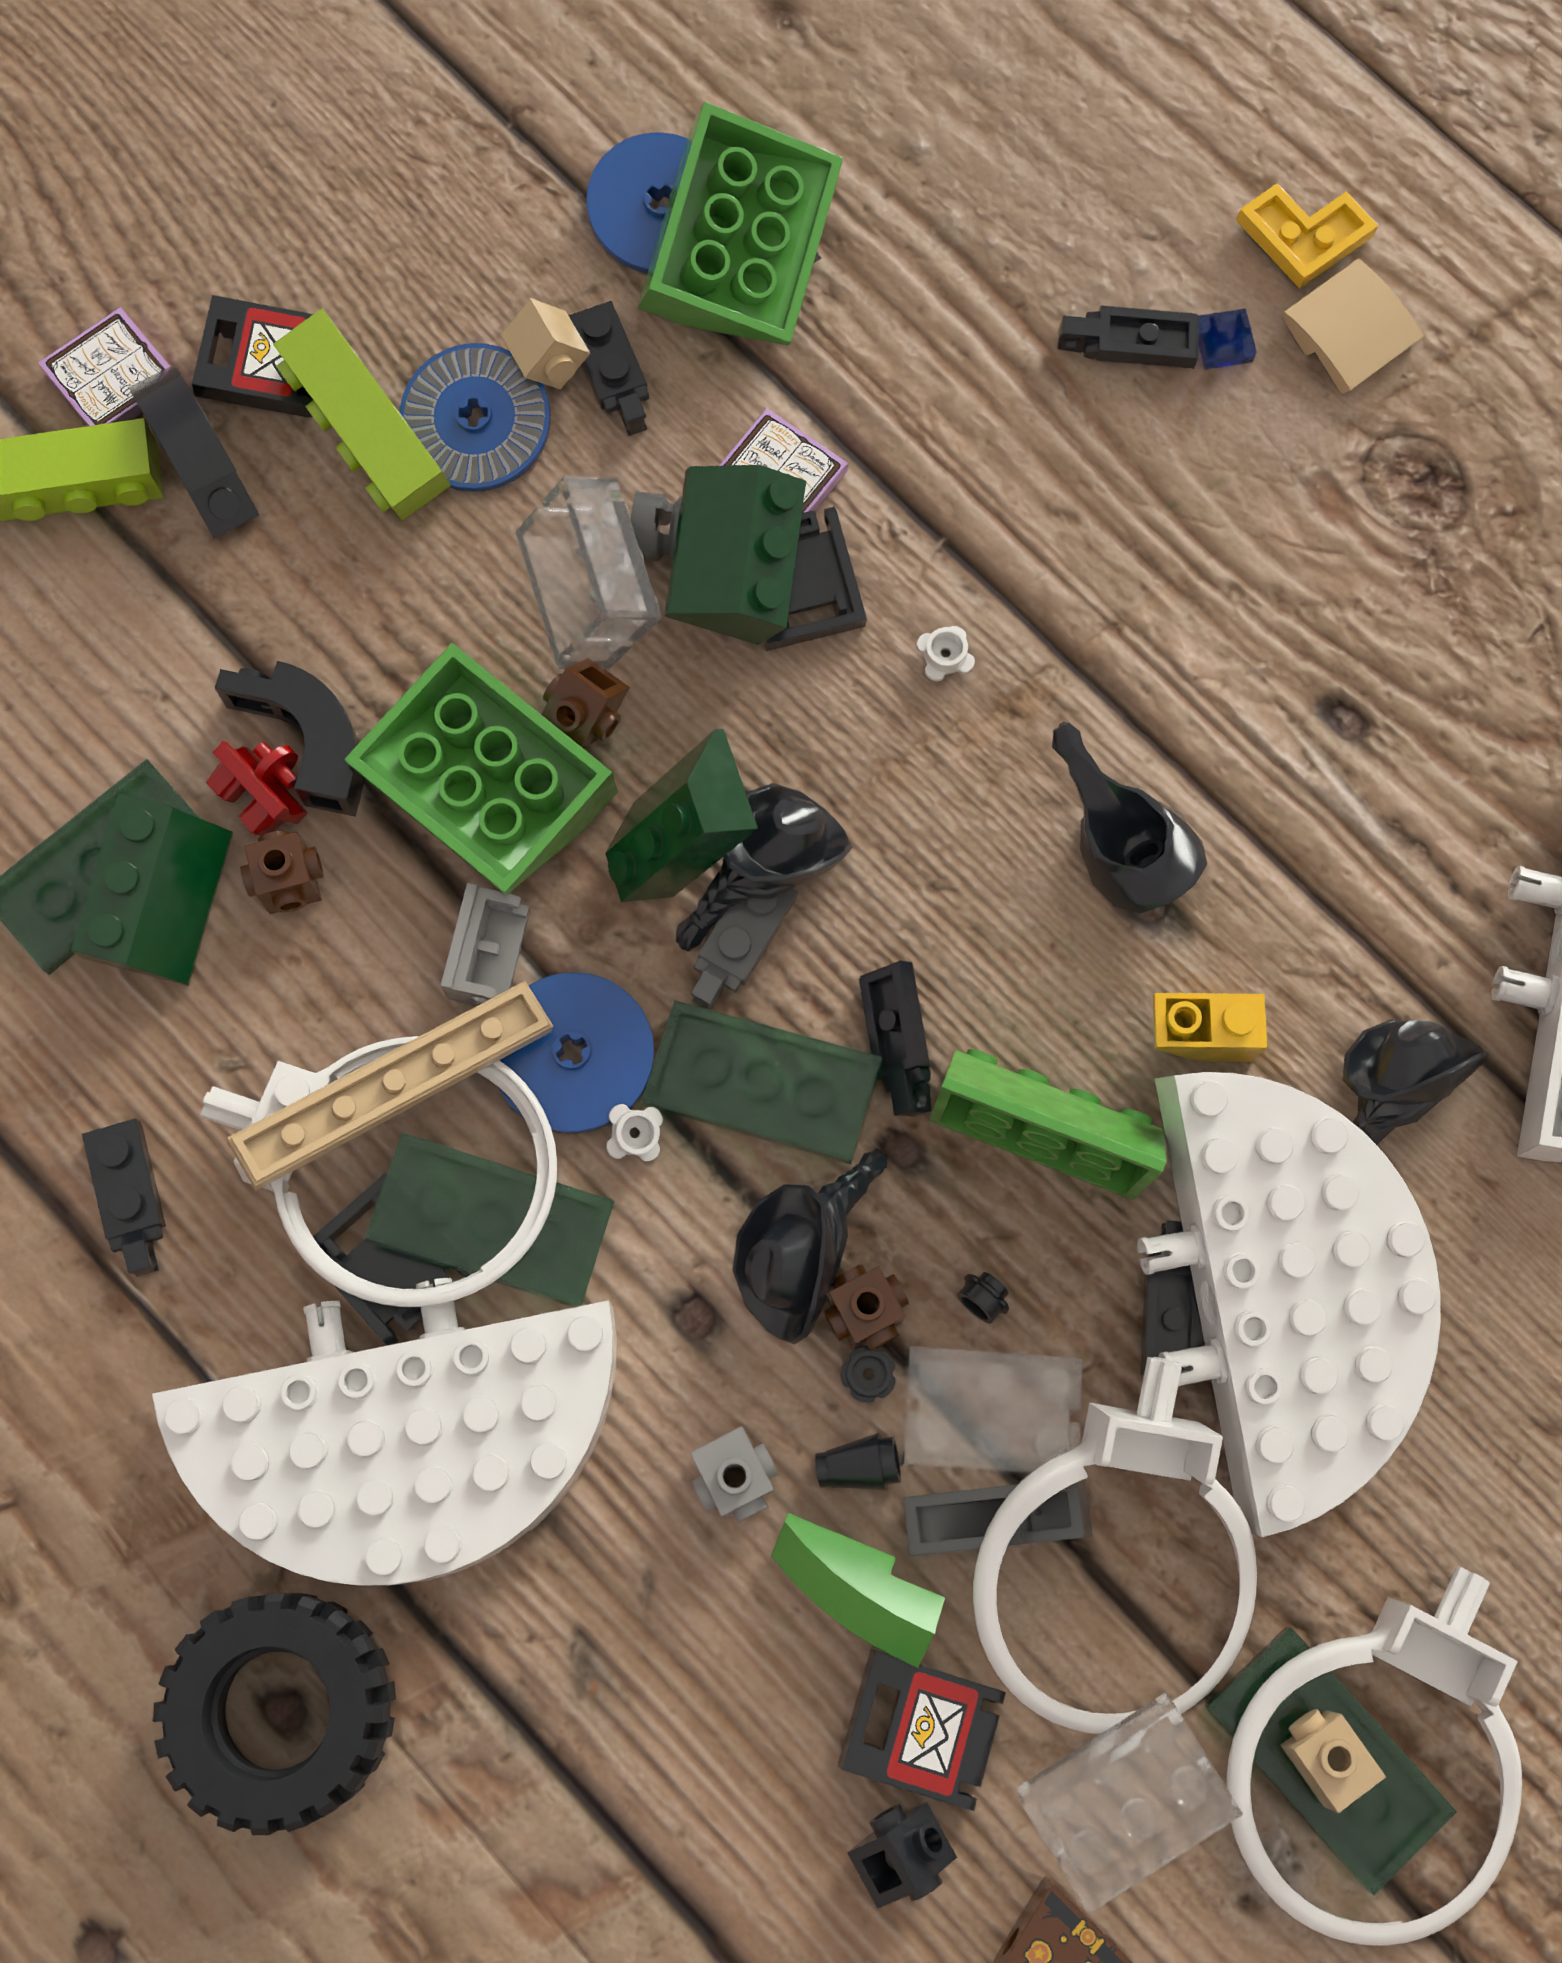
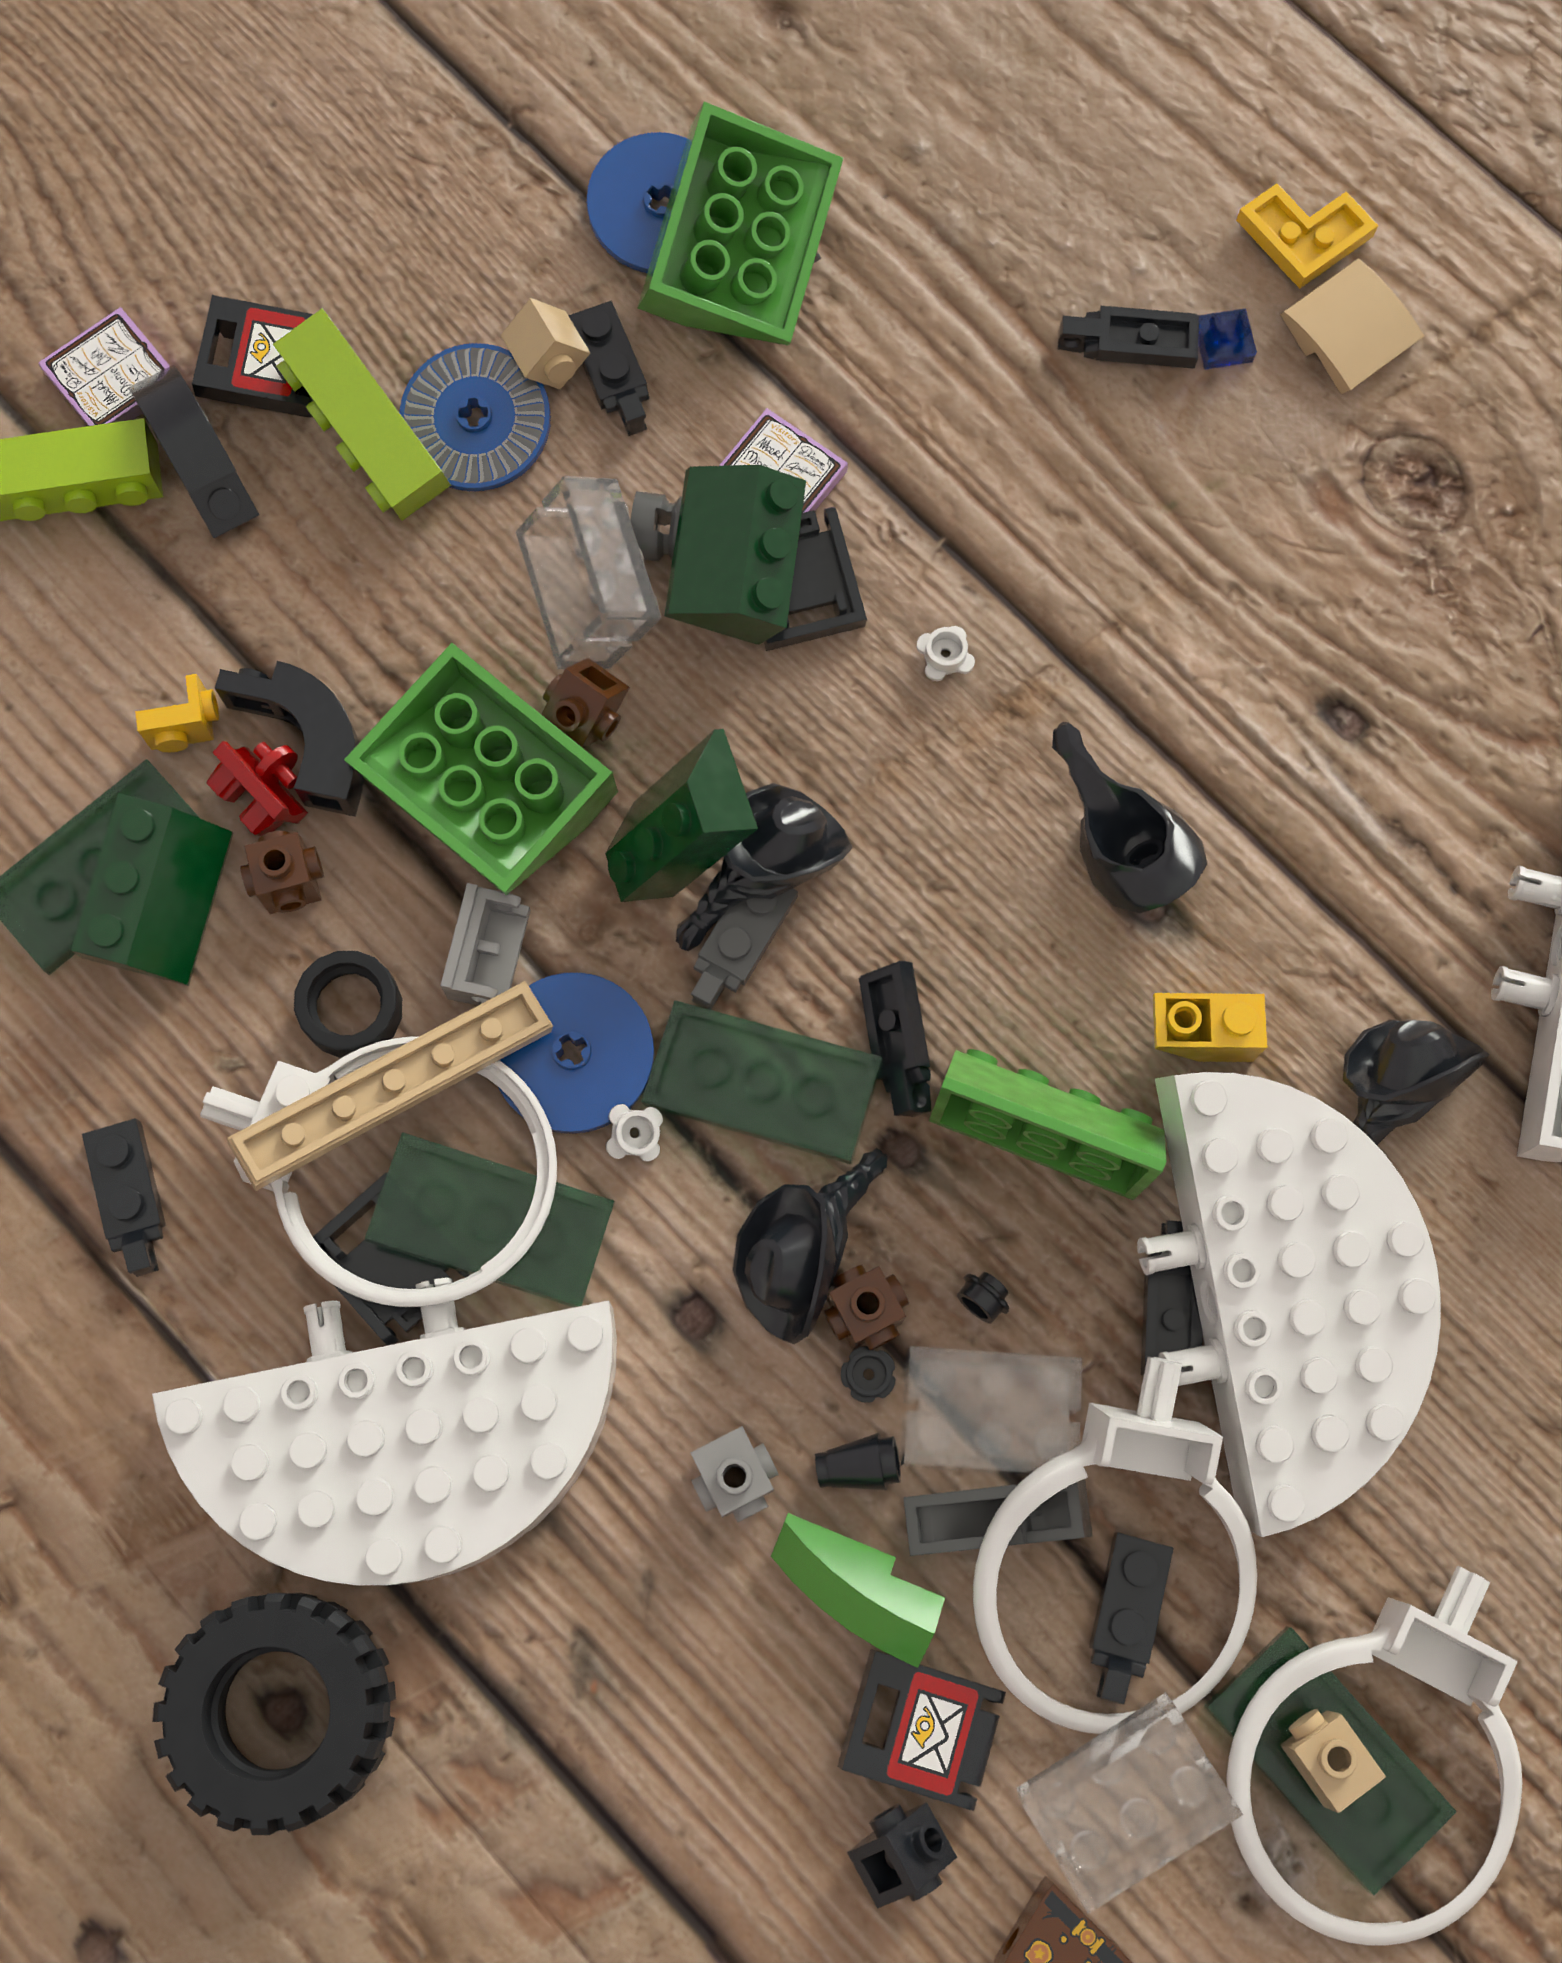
(182, 724): none -> yellow bracket
(333, 966): none -> black tyre
(1128, 1612): none -> black hinge

